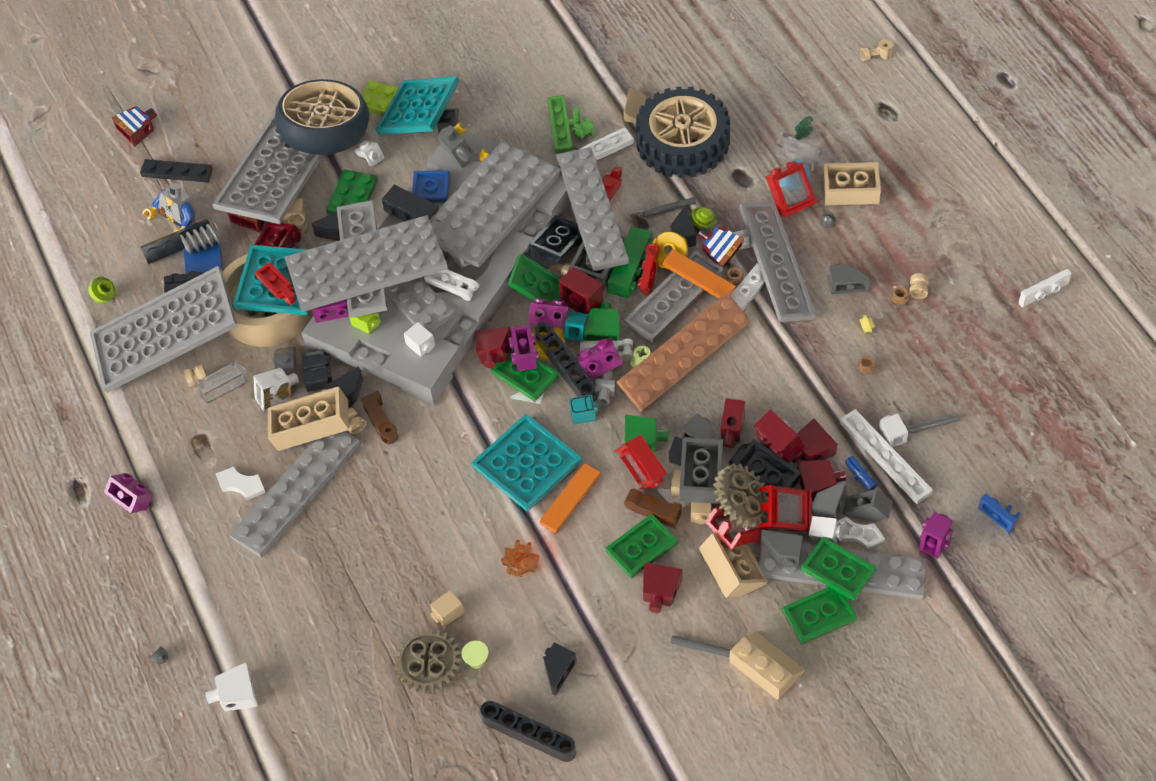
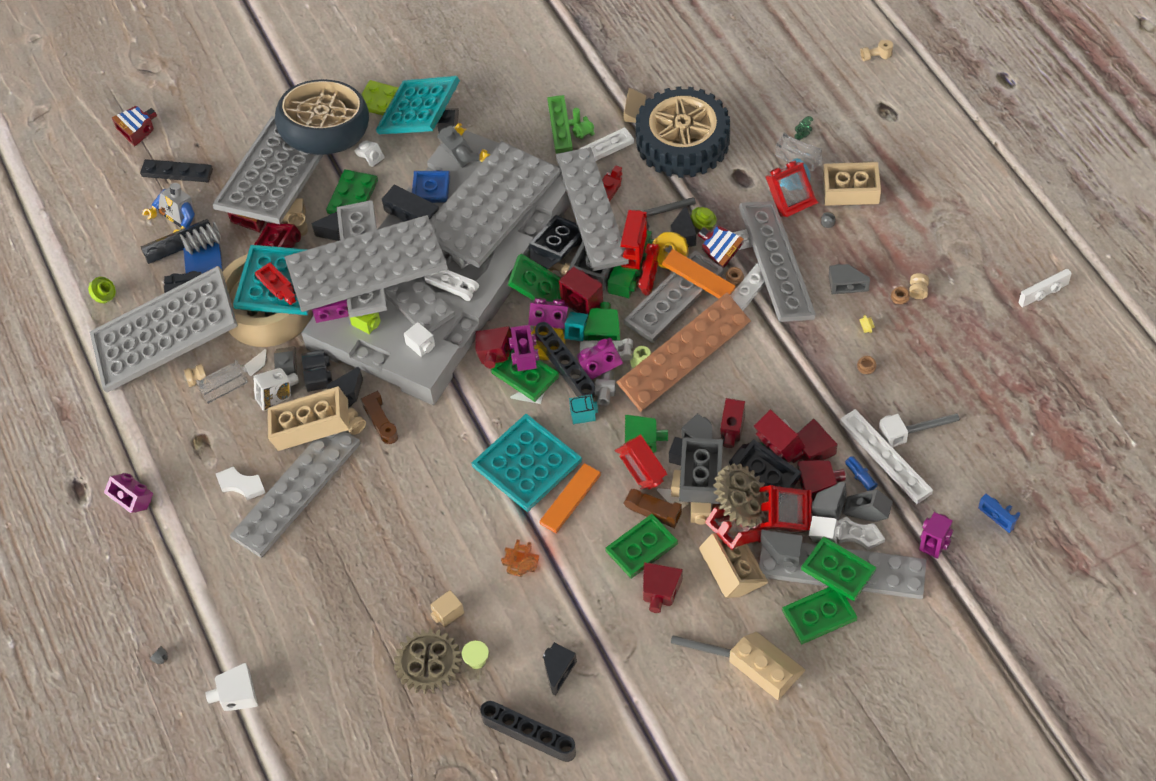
(256, 363): none -> white sticker
(634, 238): none -> red window

